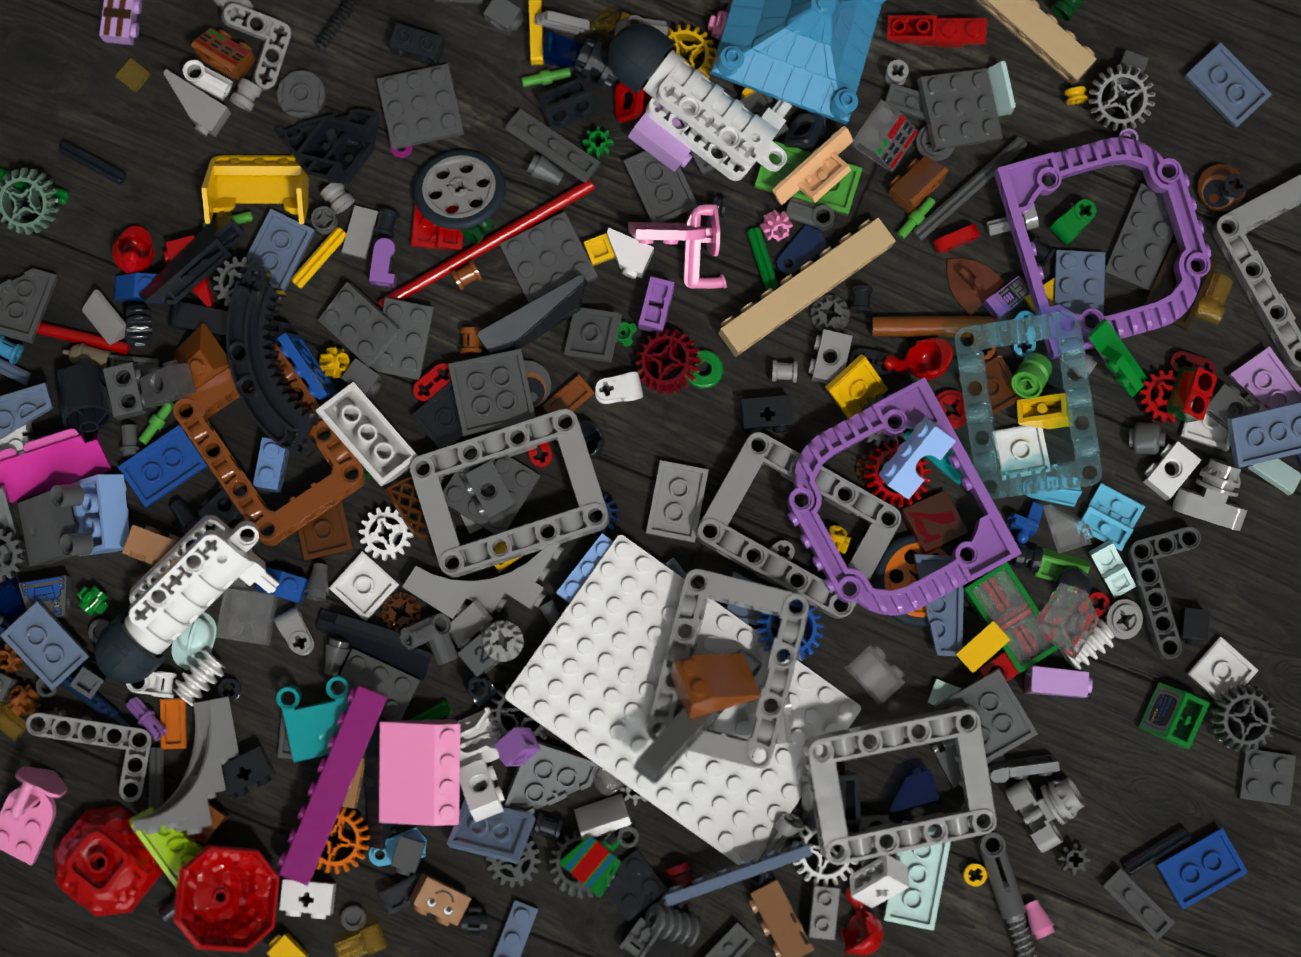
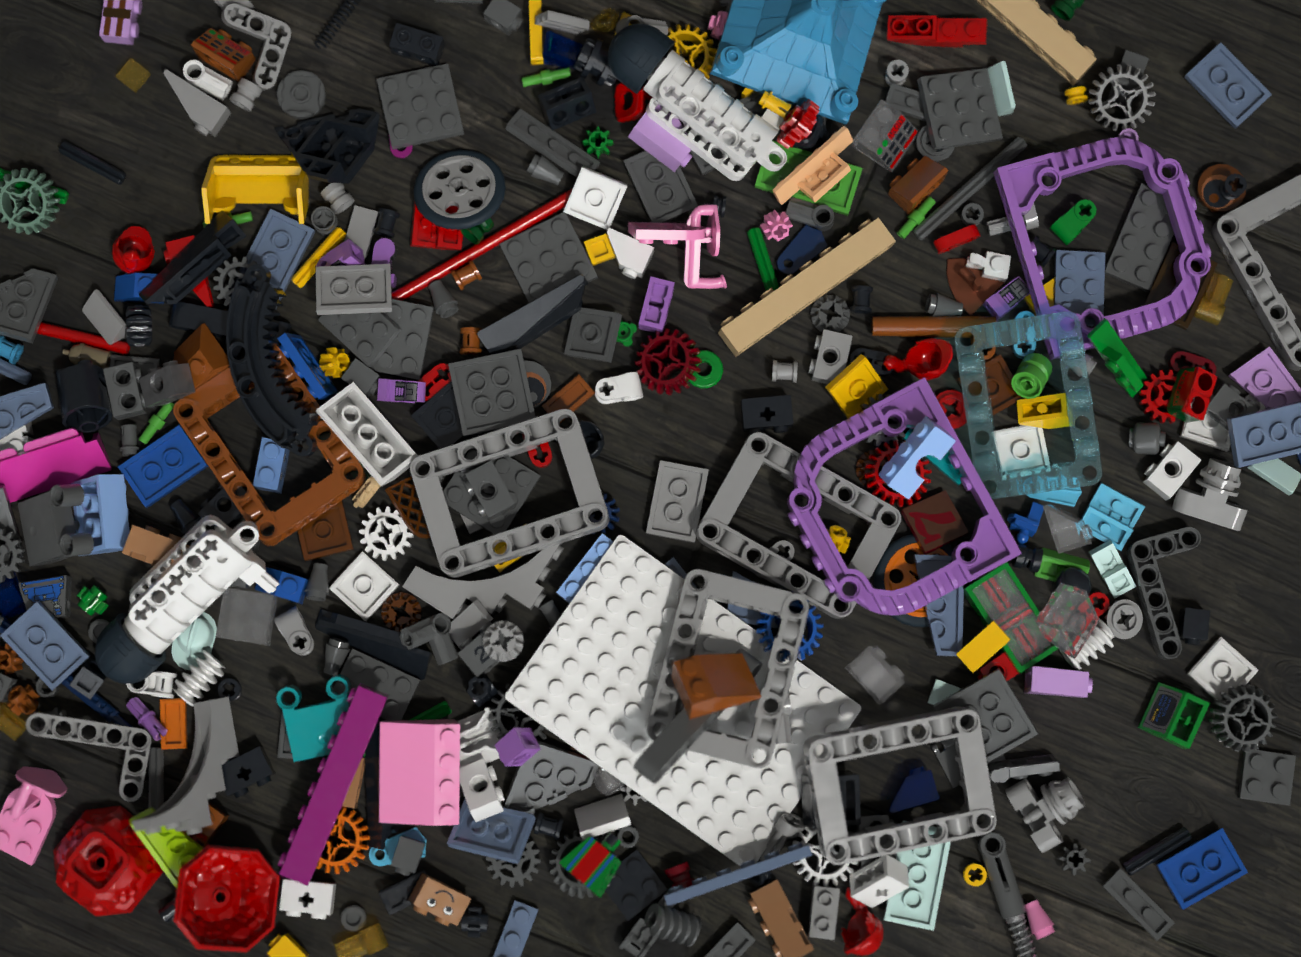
(343, 255): none -> medium lavender leg
(353, 289): none -> light grey plate
(366, 492): none -> tan axle
(401, 391): none -> medium lavender leg
(443, 301): none -> dark grey cone
(595, 198): none -> white tile
(773, 103): none -> yellow pin
(798, 124): none -> red gear
(942, 306): none -> dark grey cone
(974, 207): none -> dark grey bush
(993, 265): none -> white plate

